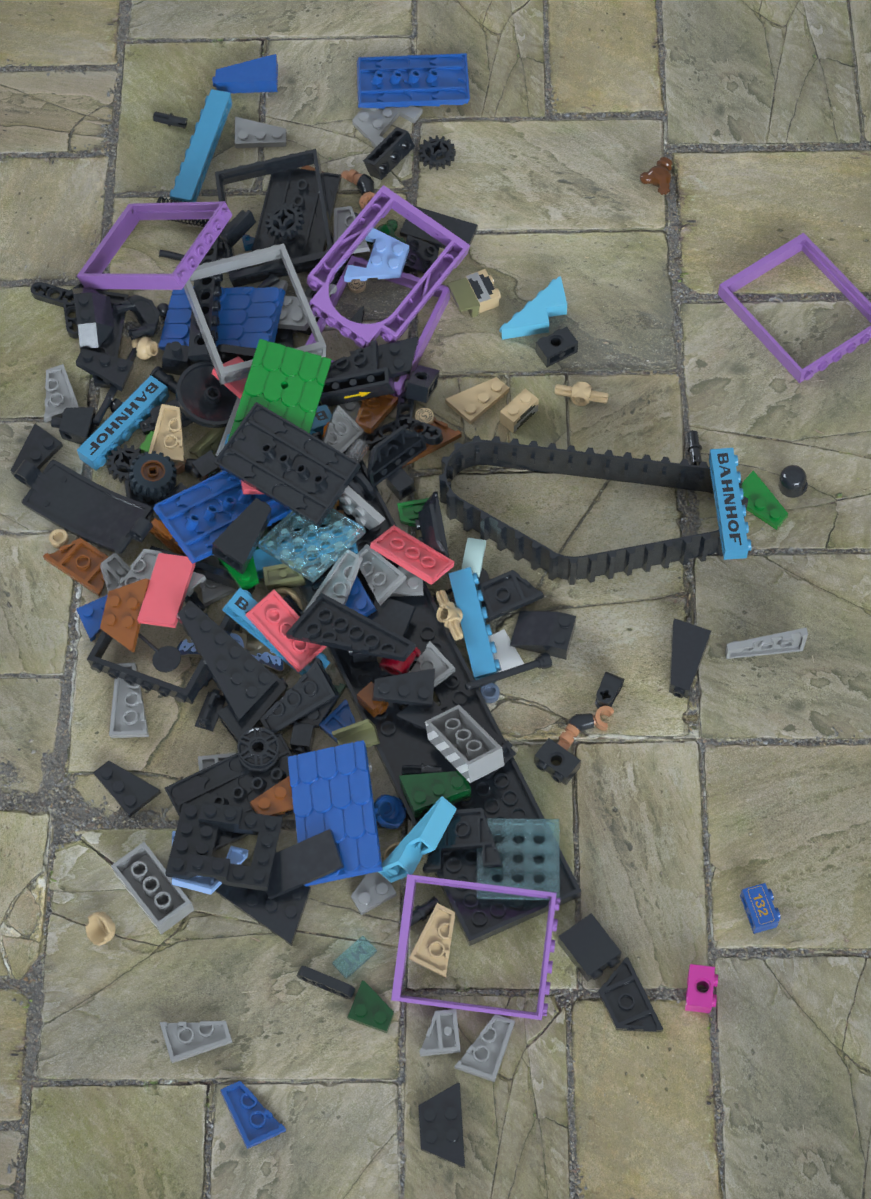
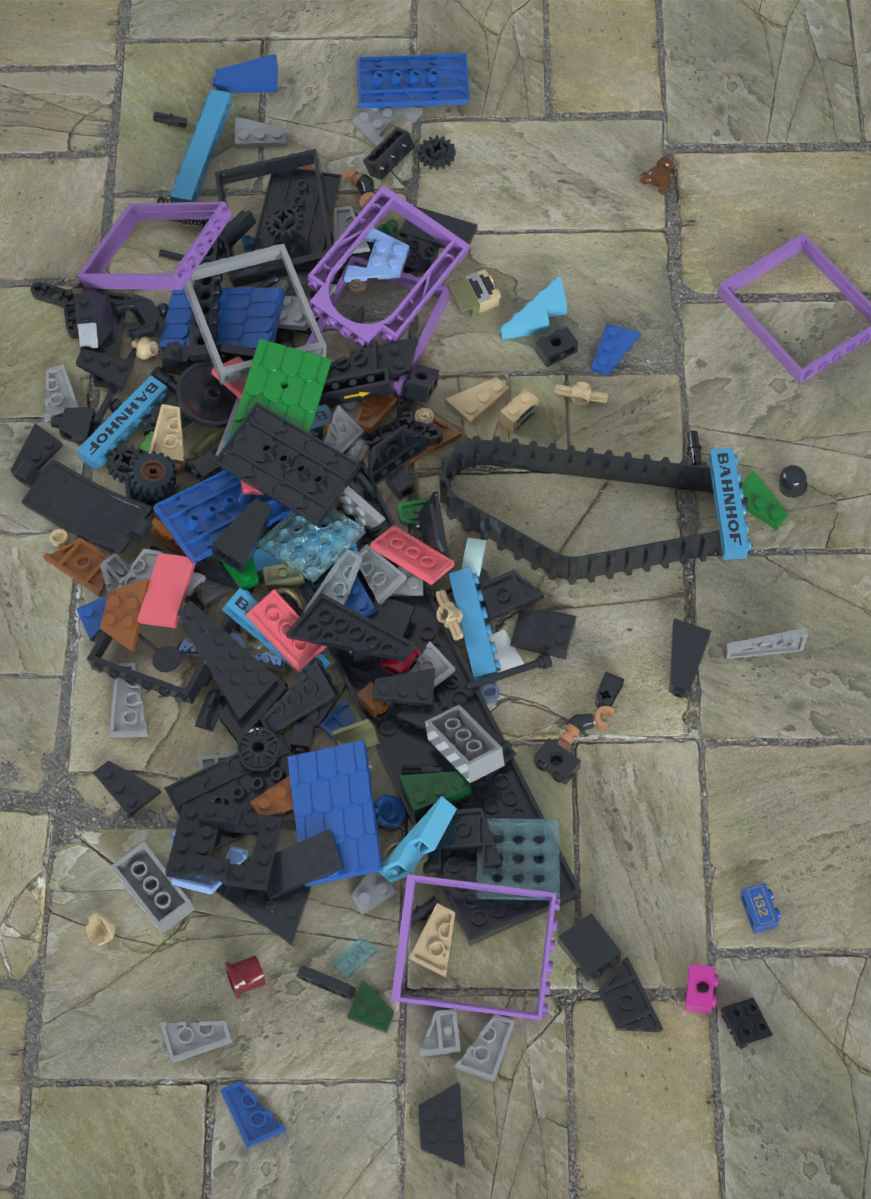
(244, 975): none -> dark red piece
(612, 347): none -> blue wing
(745, 1022): none -> black hinge

